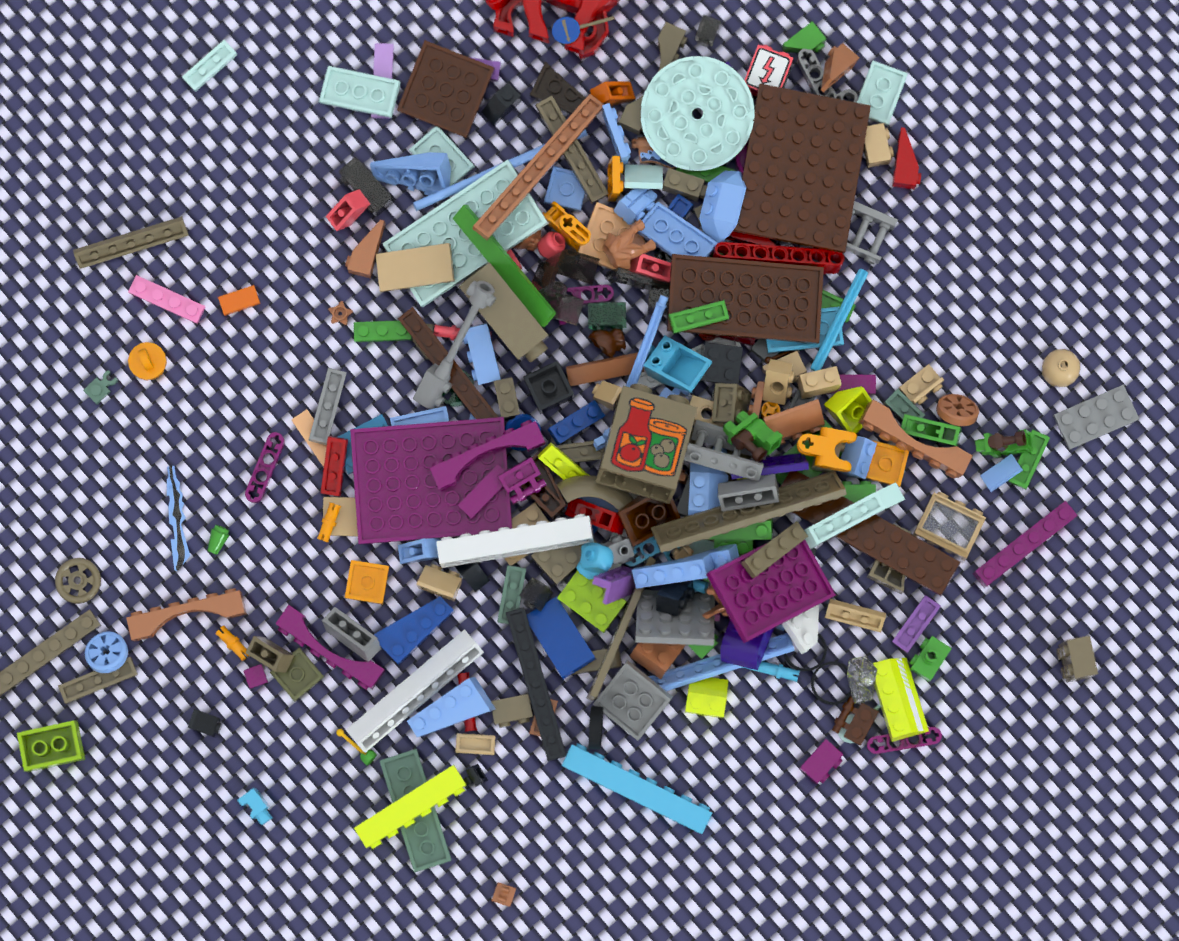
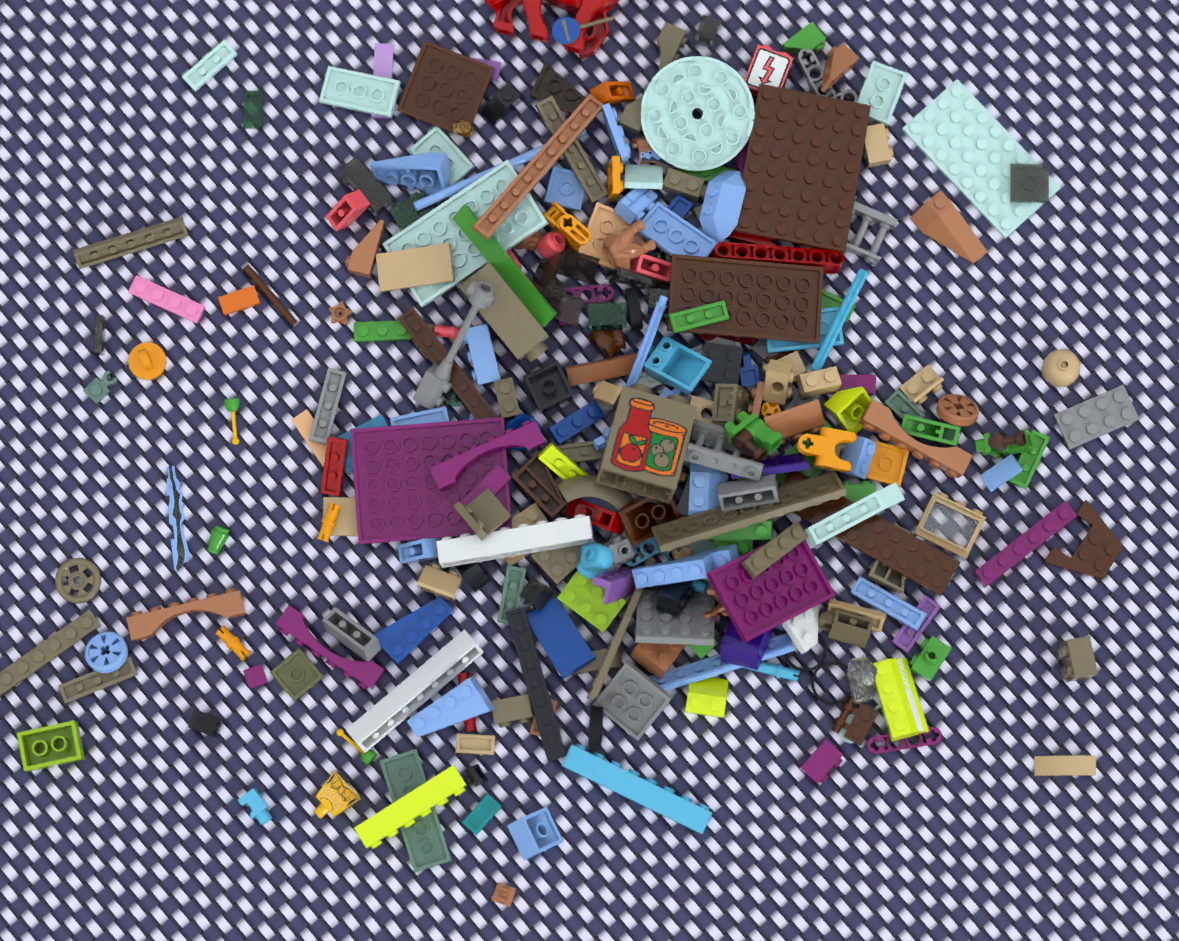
(99, 340): none -> clear smoke tile
(232, 406): none -> hinge
(253, 110): none -> clear green tile
(267, 468): magenta beam -> none
(269, 654): dark tan brick -> none
(270, 295): none -> reddish brown bar
(335, 797): none -> torso
(367, 582): light orange plate -> none
(405, 213): none -> clear green brick
(463, 128): none -> clear yellow plate
(482, 814): none -> teal tile
(483, 514): none -> dark tan bracket
(519, 475): magenta plate -> none
(535, 833): none -> light blue slope
(633, 308): none -> black tyre
(748, 374): none -> blue plate
(846, 627): none -> dark tan brick
(888, 603): none -> light blue tile
(906, 165): red slope -> none
(944, 223): none -> nougat wedge
(974, 155): none -> light aqua plate
(1029, 183): none -> clear smoke tile
(1065, 765): none -> tan slope
(1095, 551): none -> reddish brown wing

